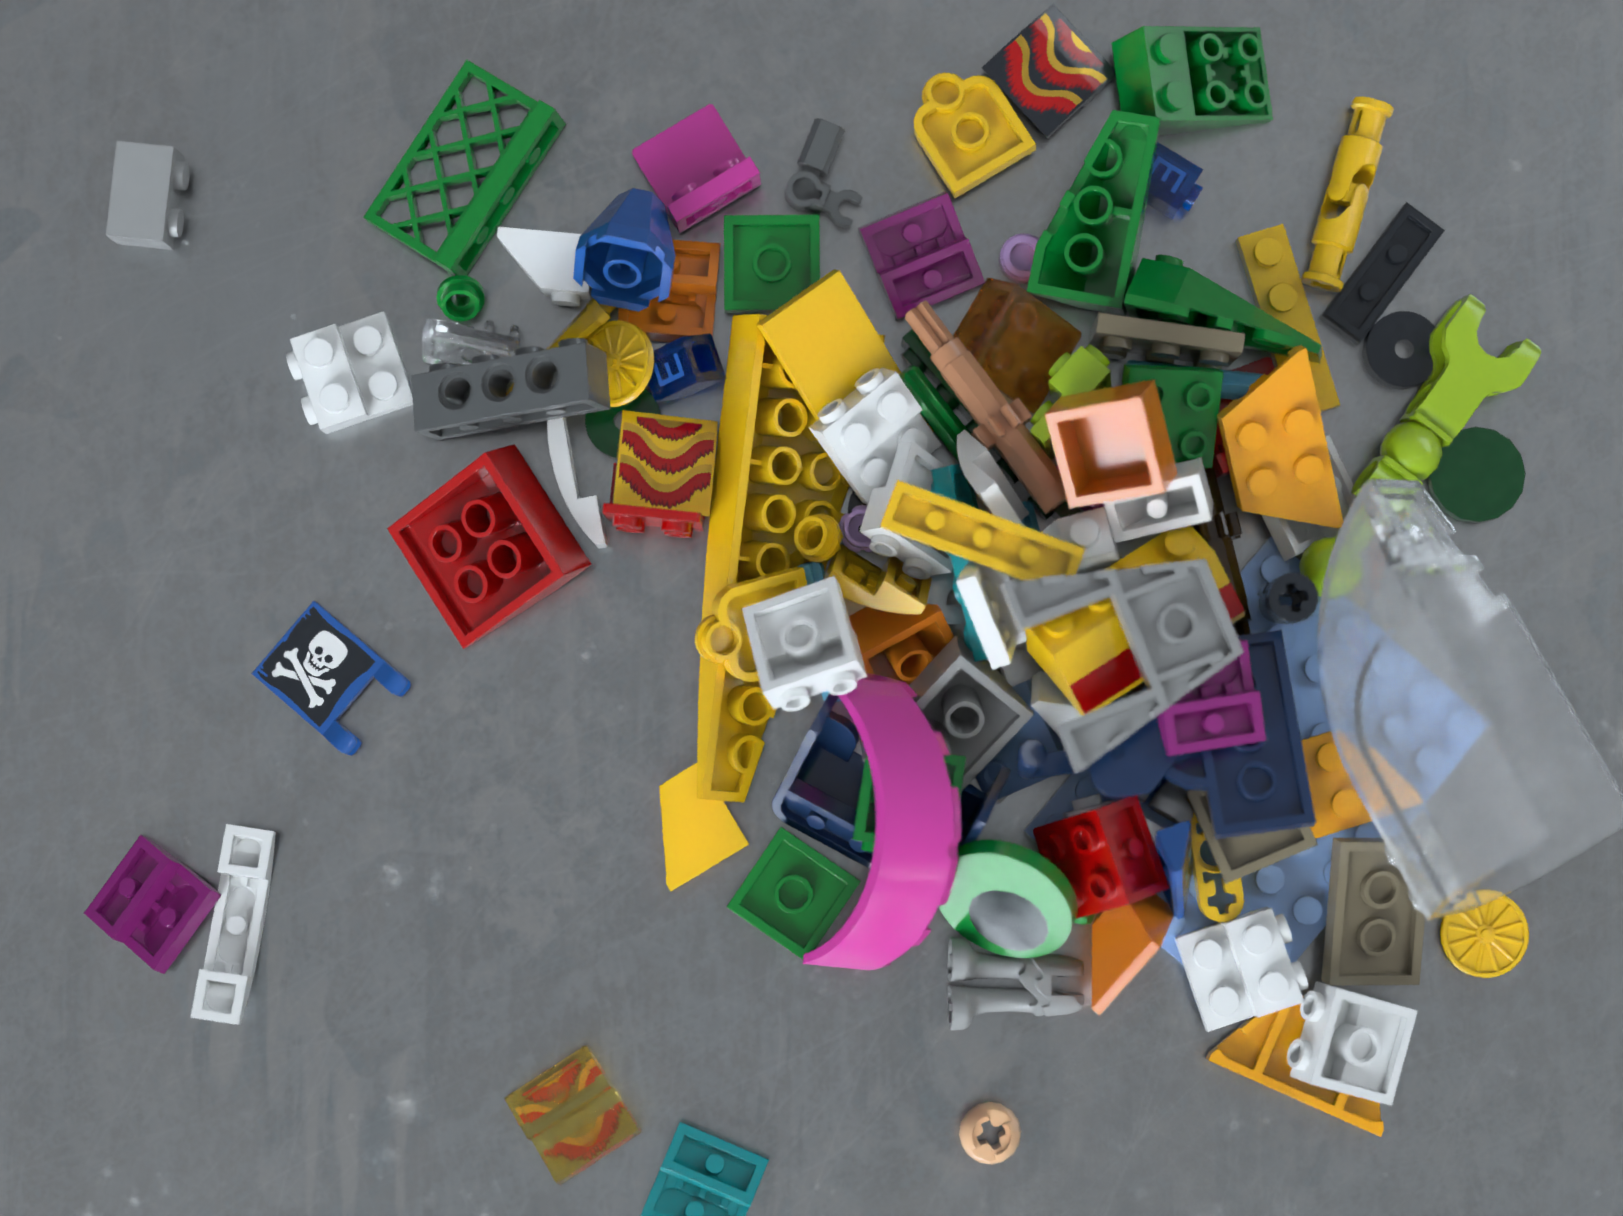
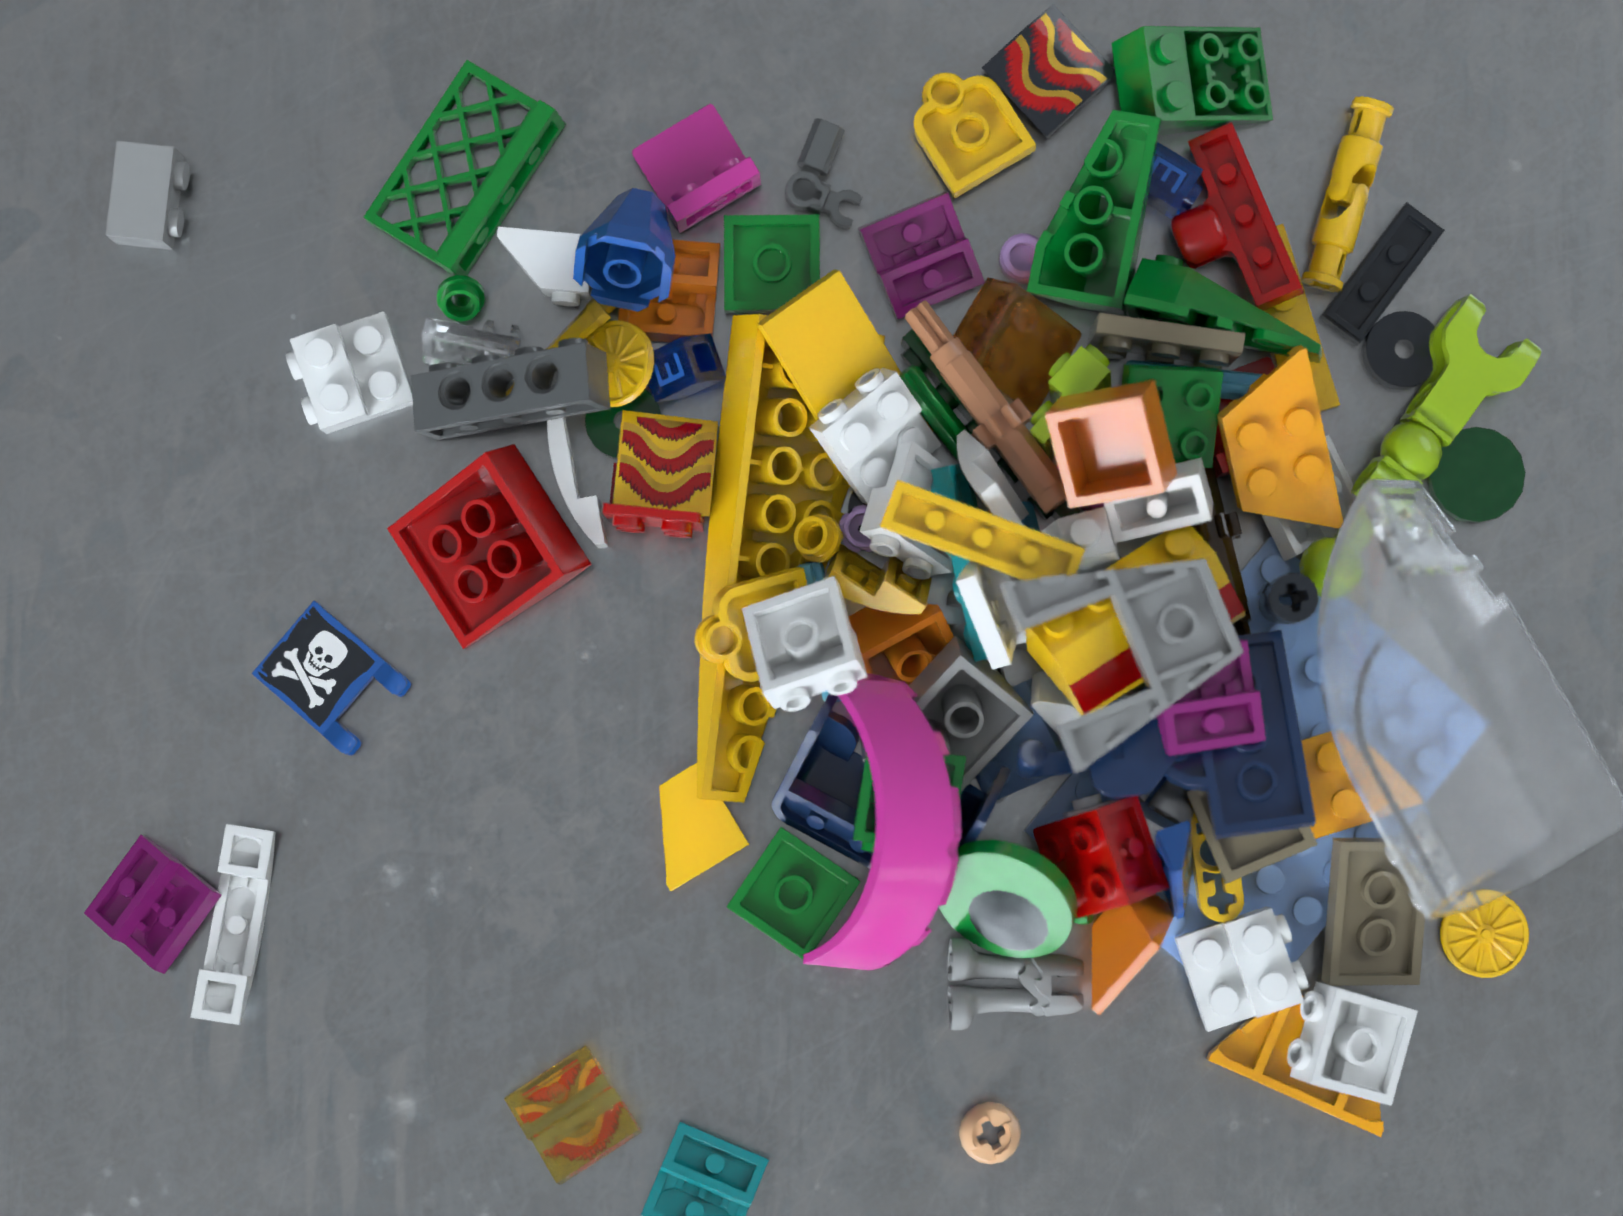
(1235, 221): none -> red plate

